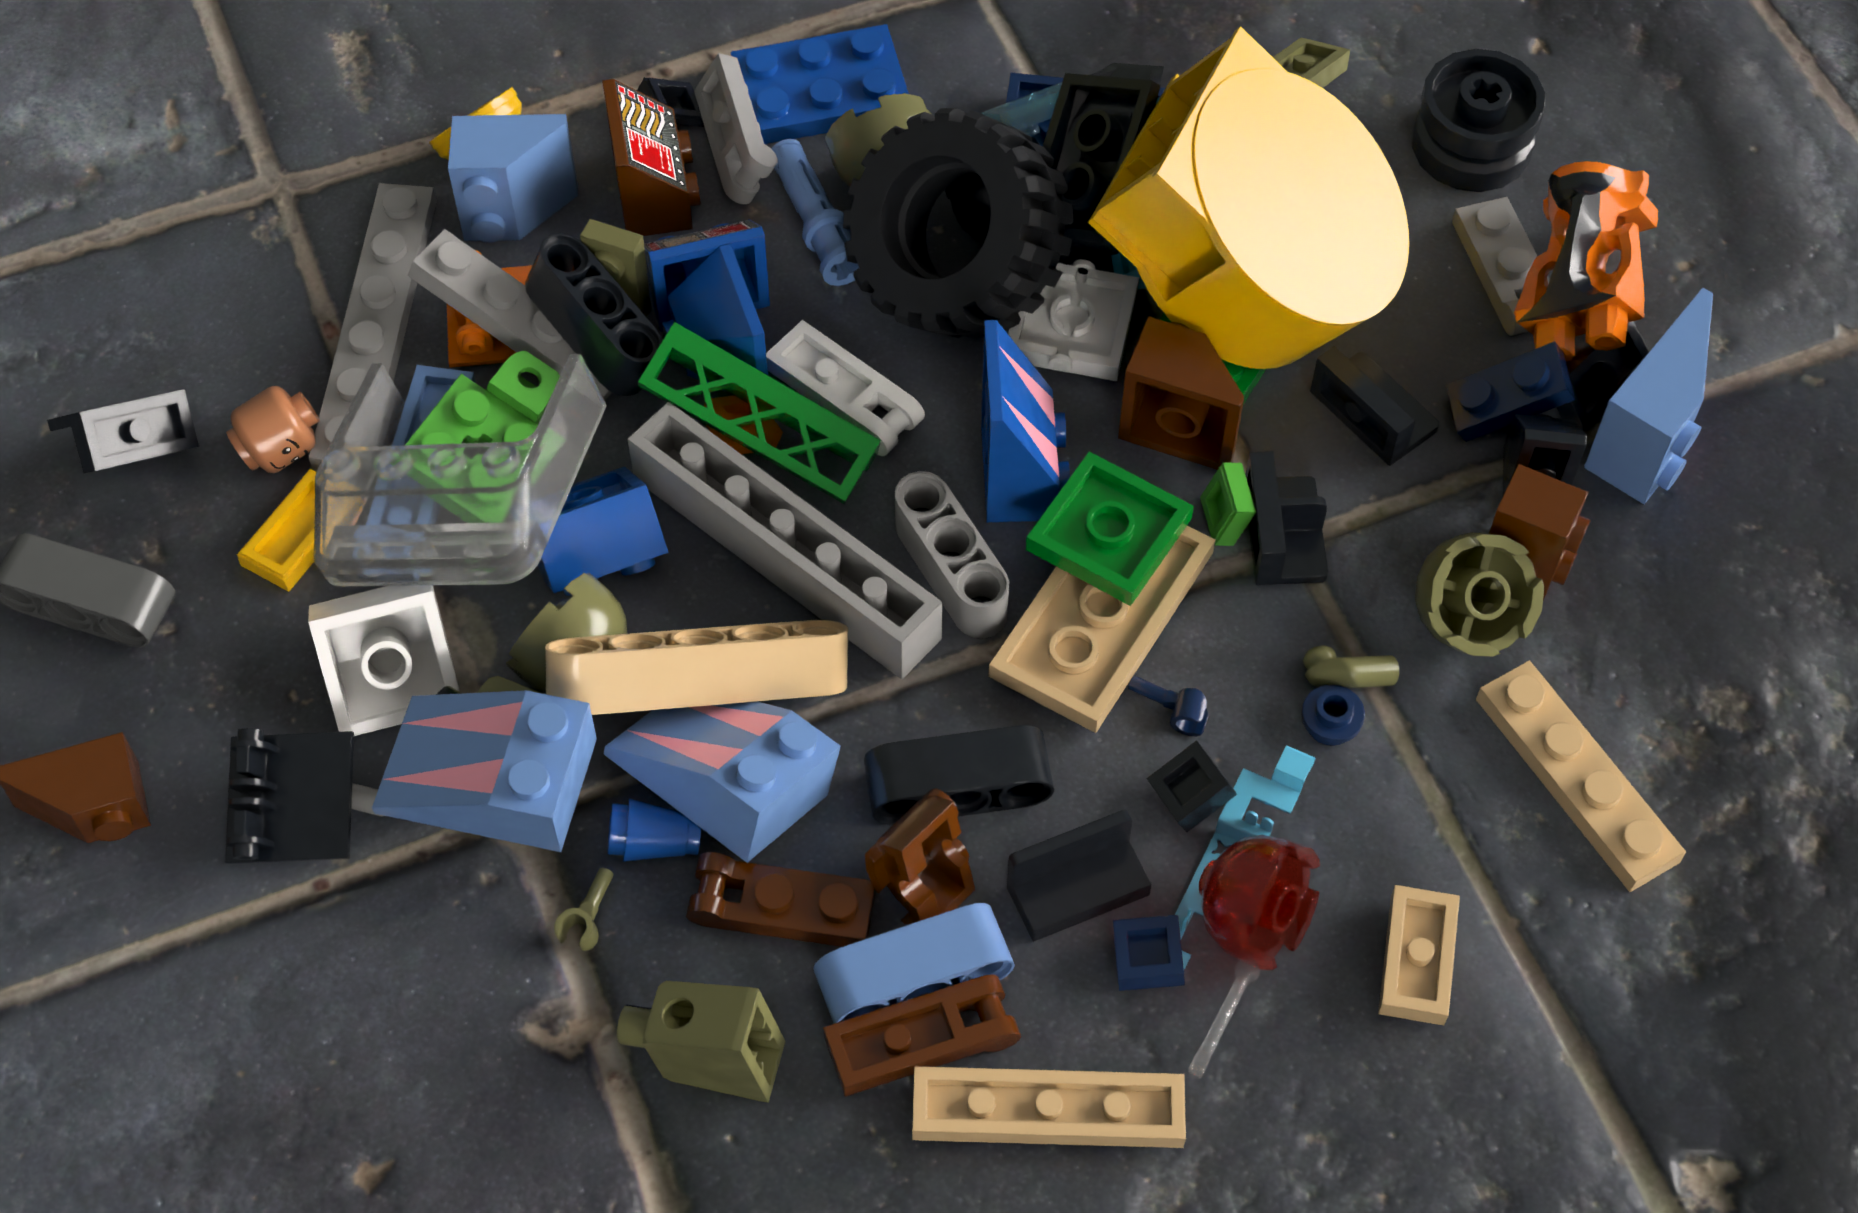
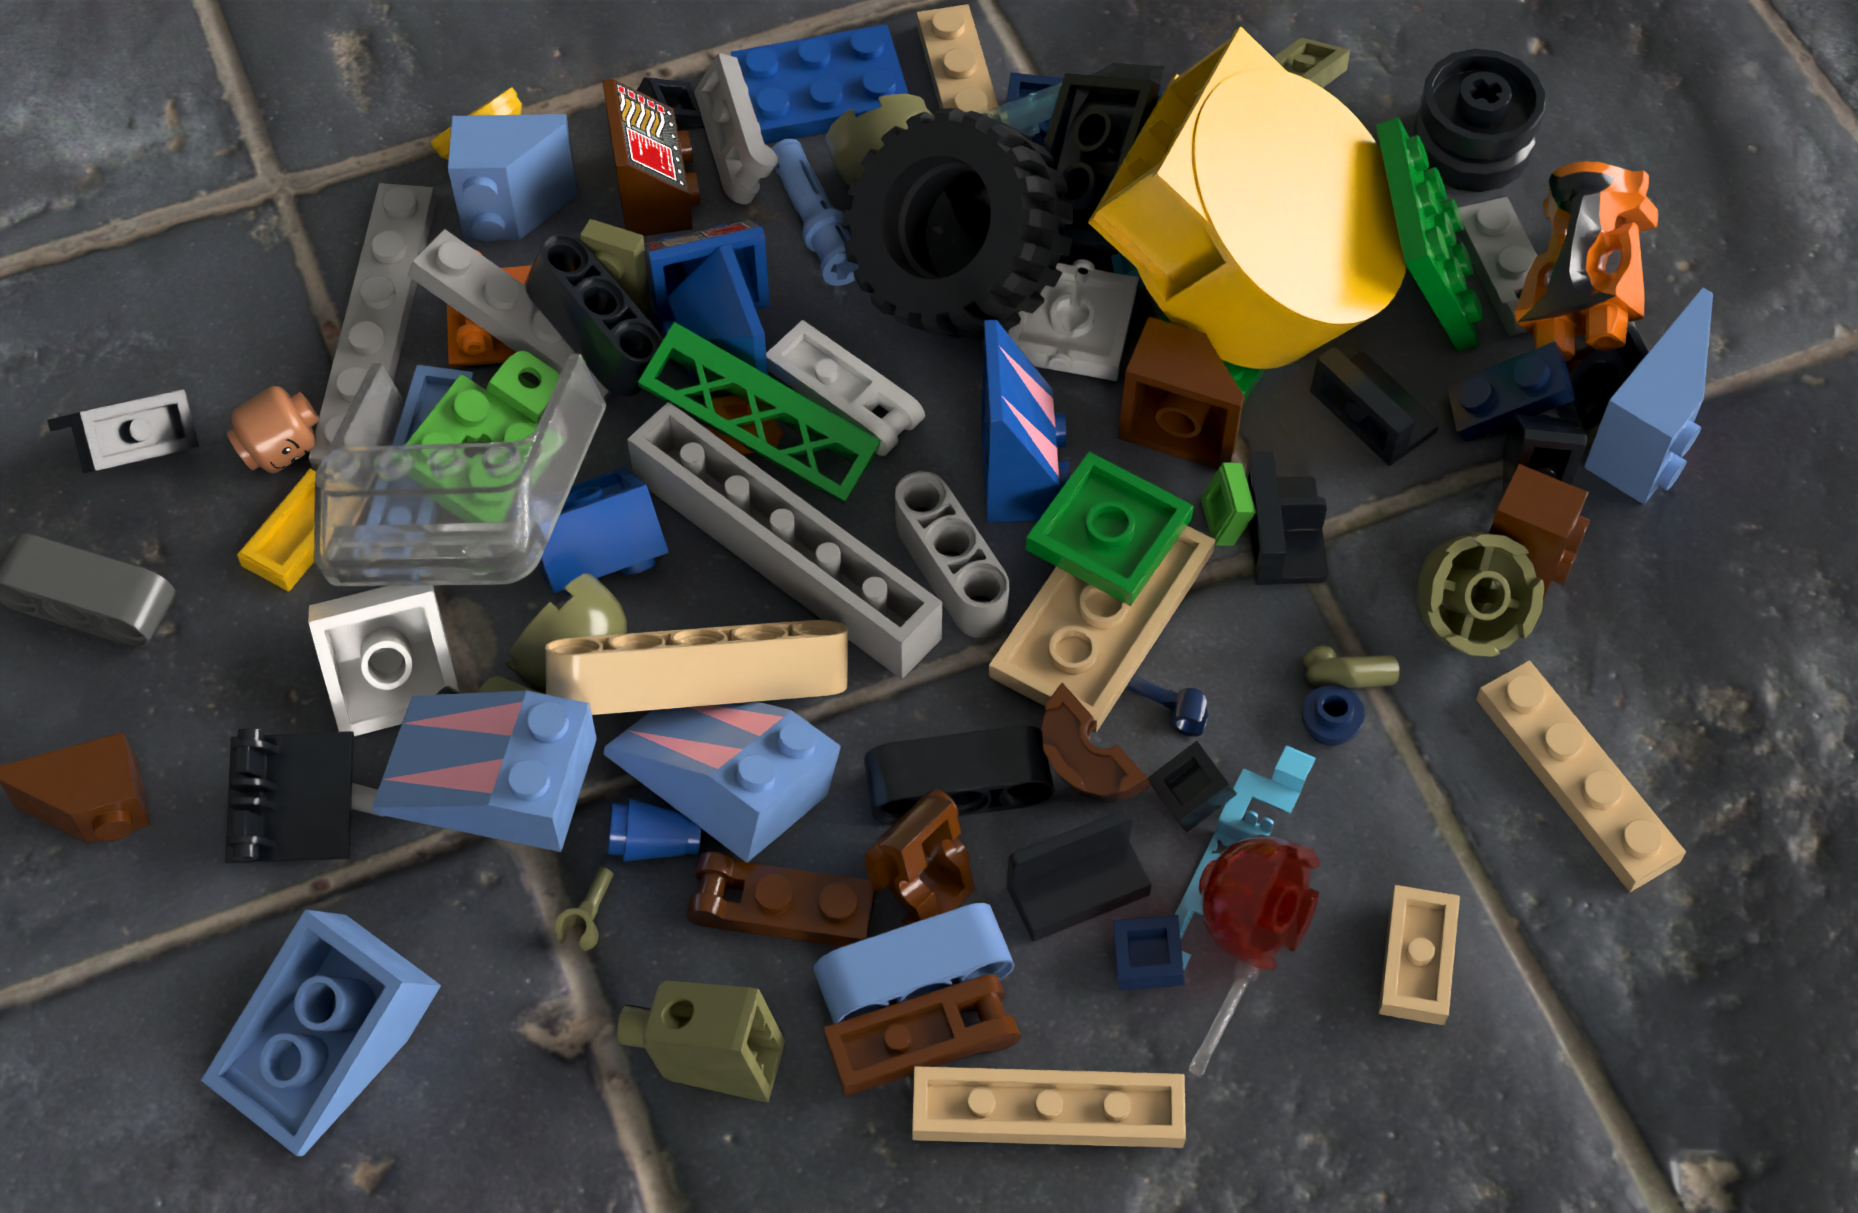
(318, 1028): none -> medium blue slope
(955, 59): none -> tan plate
(1085, 768): none -> reddish brown cylinder
(1428, 234): none -> green plate

